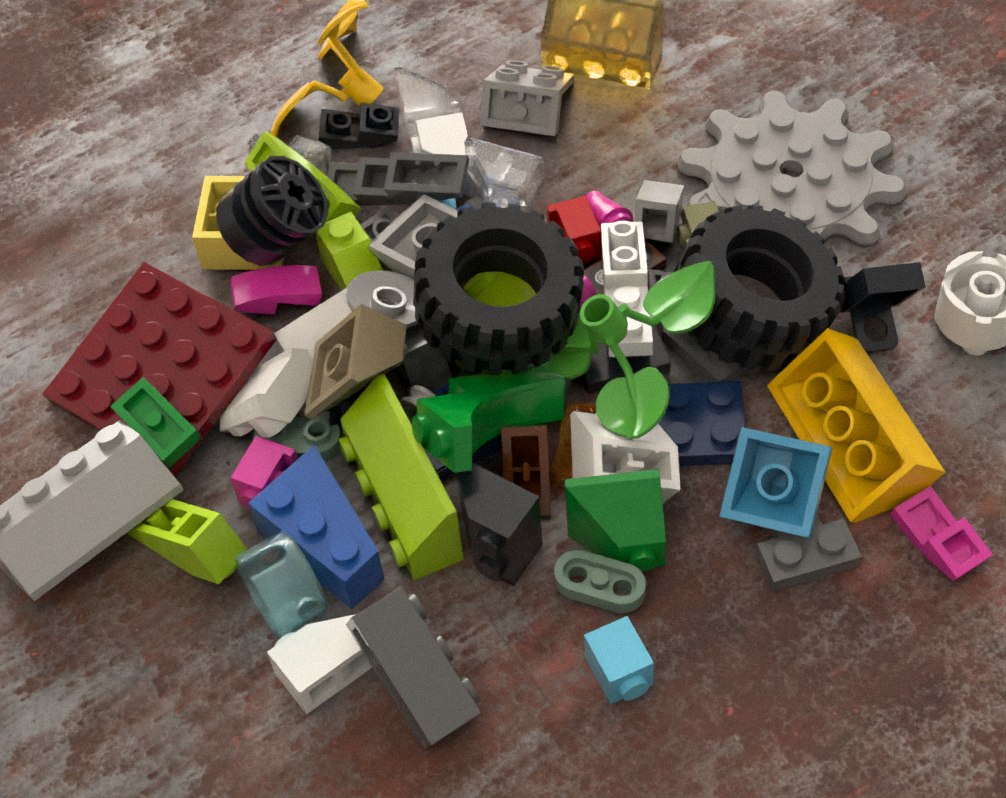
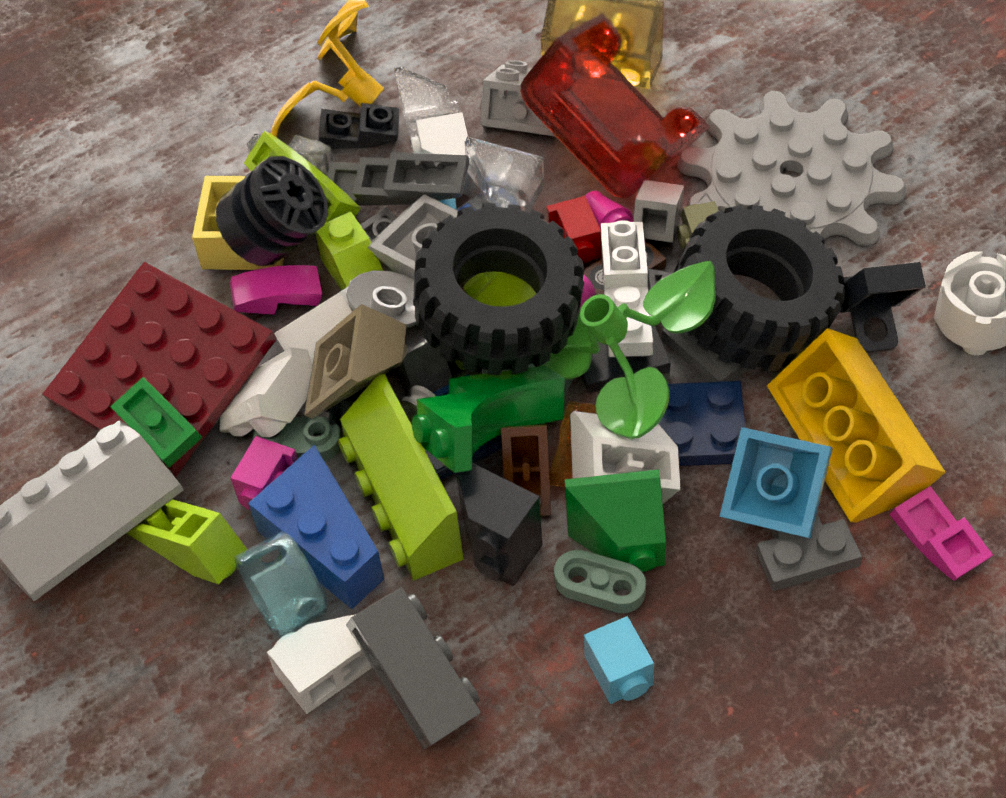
(602, 113): none -> clear red windscreen

